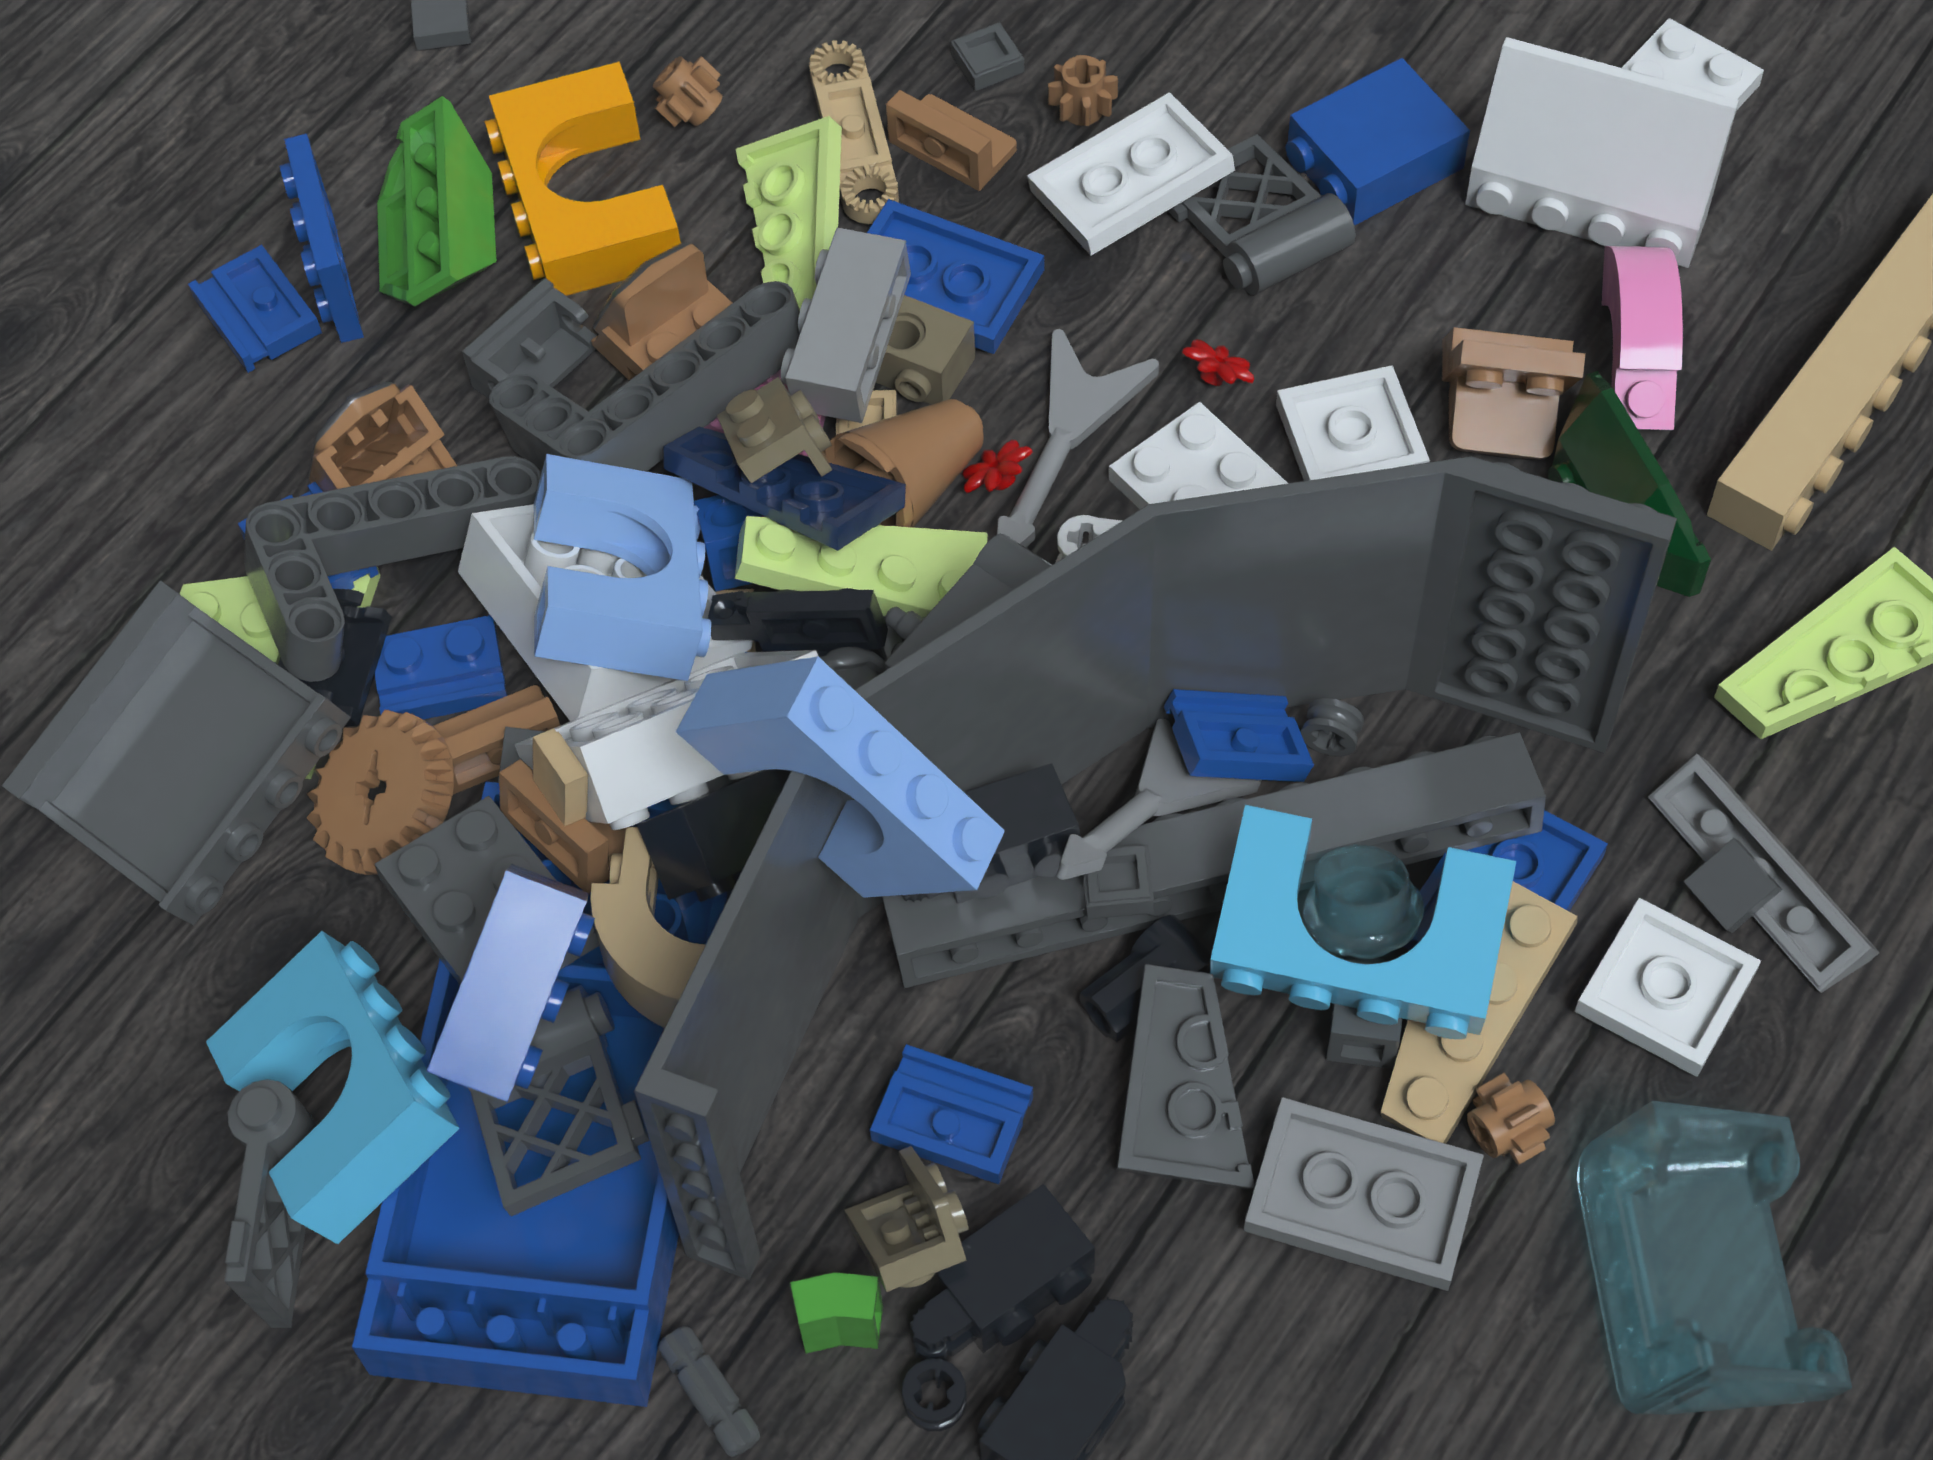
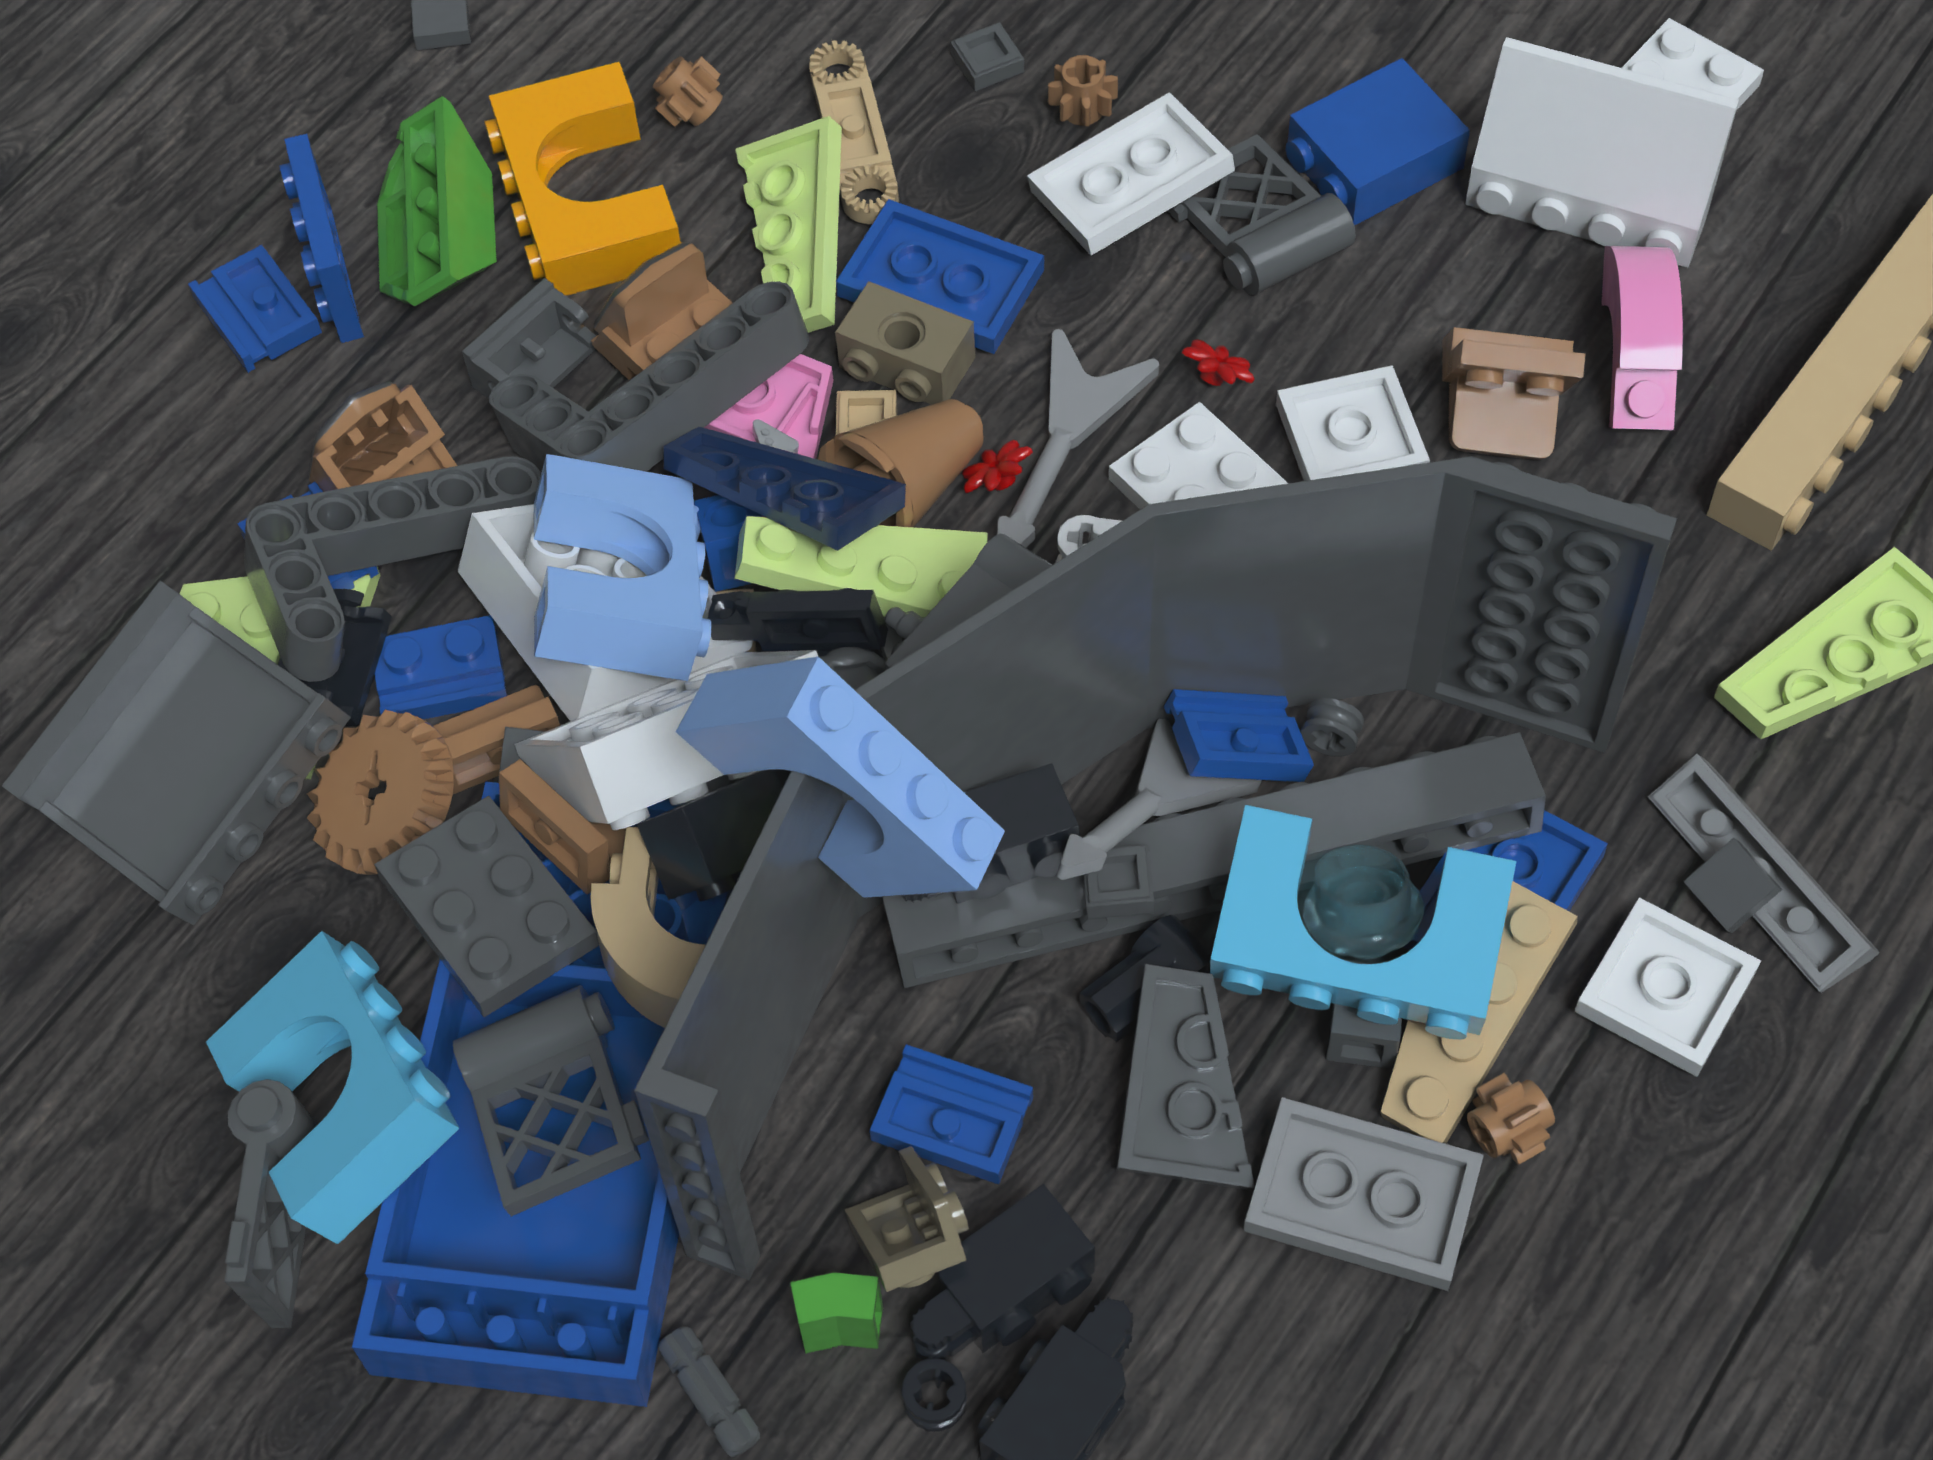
(512, 984): wedge -> none
(560, 776): tan tile -> none
(771, 428): dark tan bracket -> none
(847, 323): light grey brick -> none
(948, 138): medium nougat panel -> none
(1610, 458): dark green wedge -> none
(1695, 1263): clear light blue windscreen -> none

